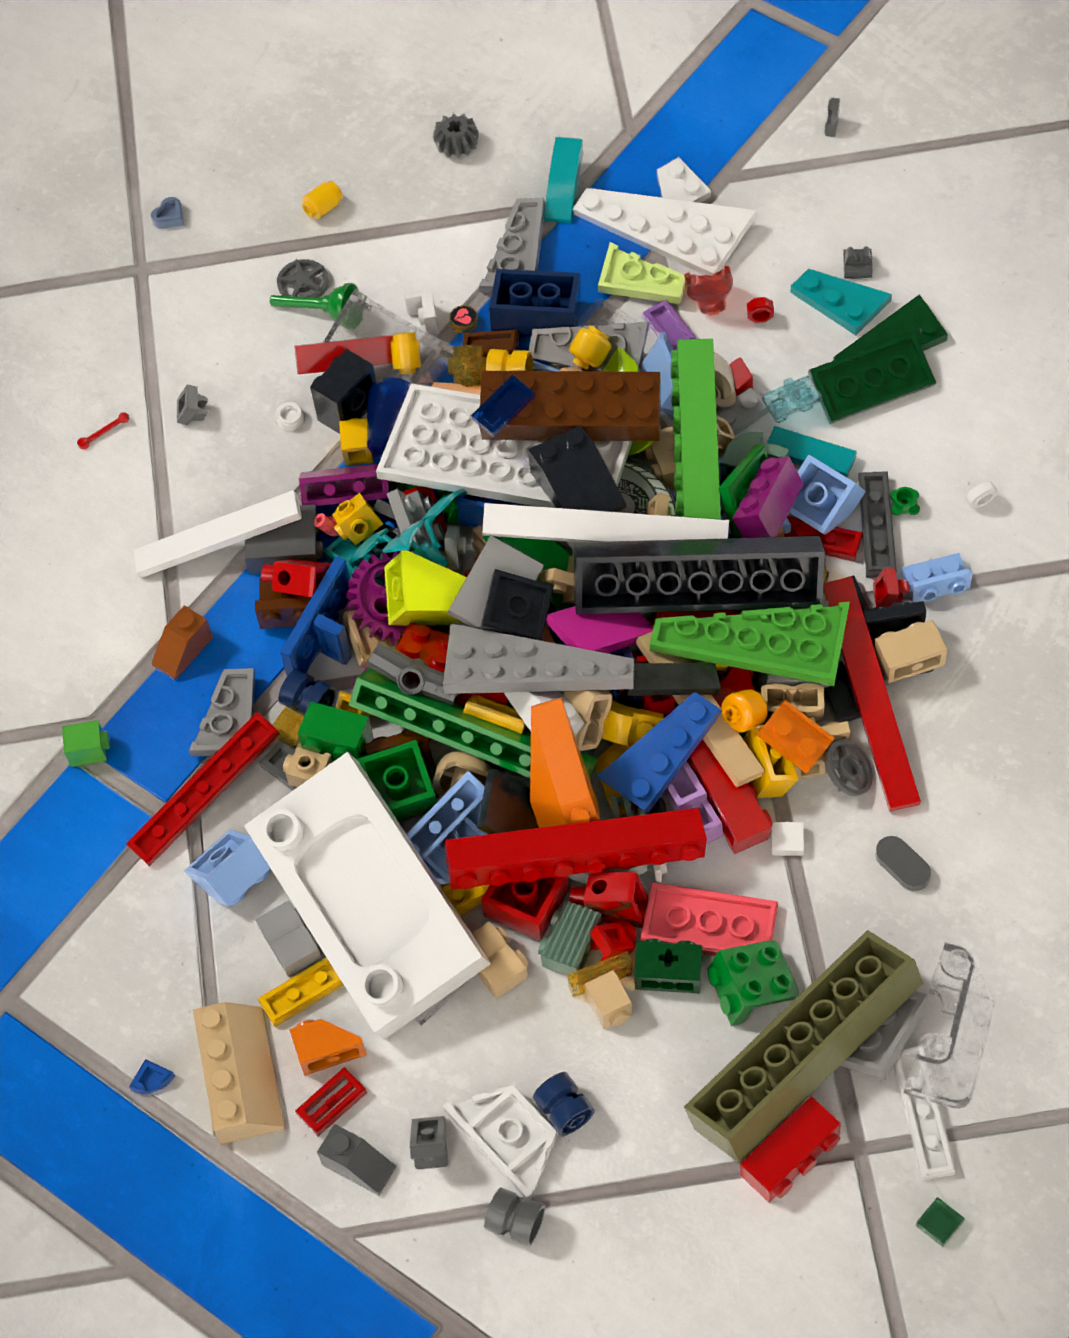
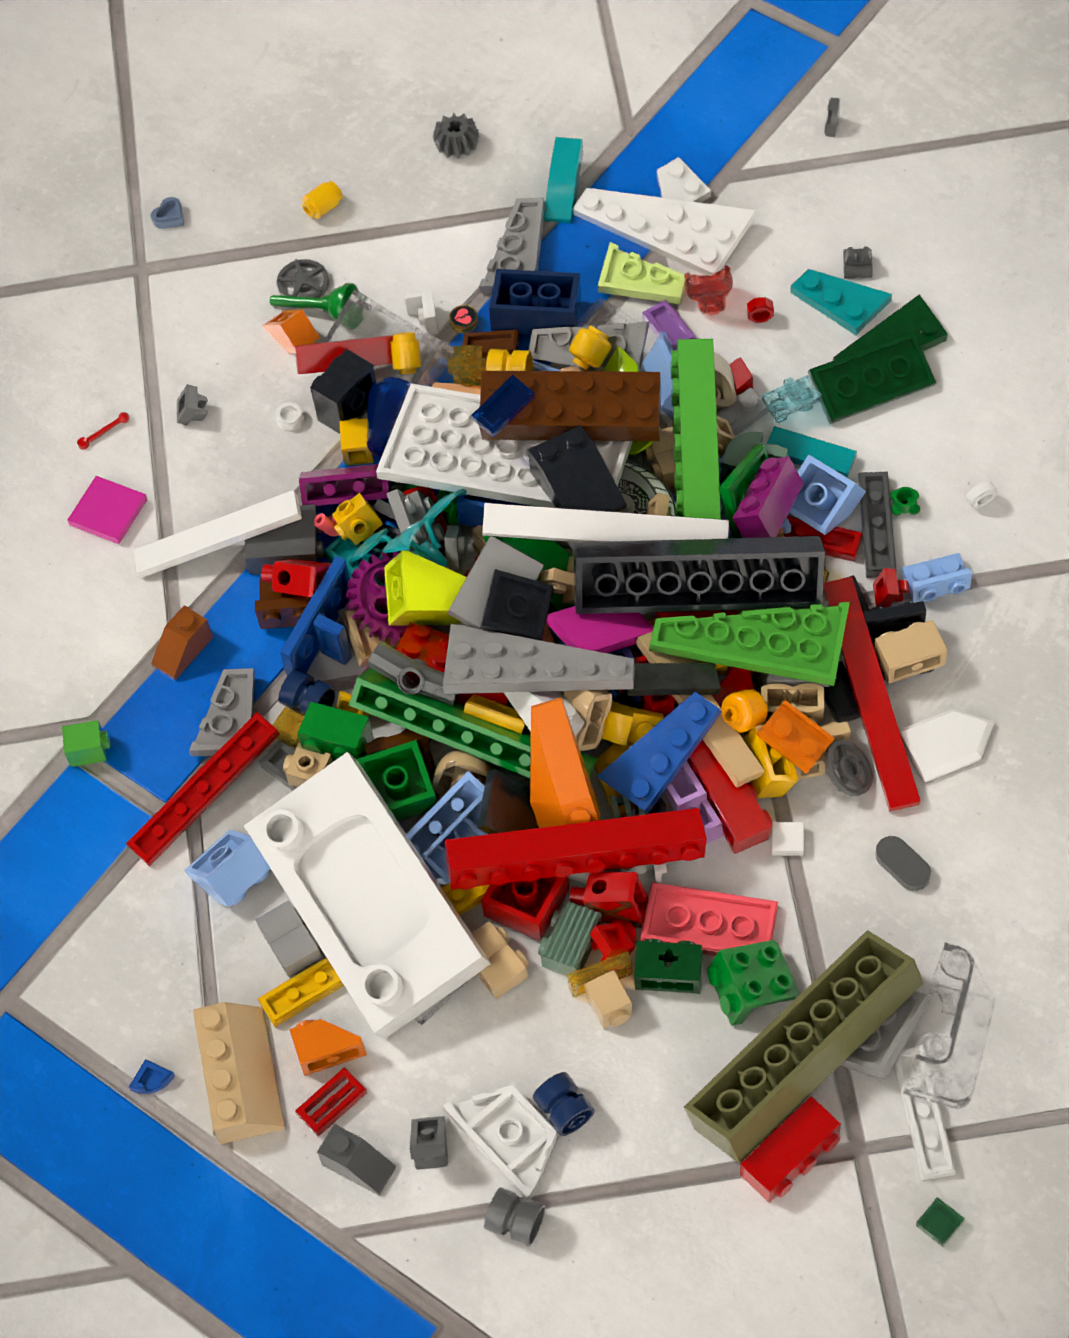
(107, 509): none -> dark pink tile
(291, 329): none -> orange slope
(946, 742): none -> white tile

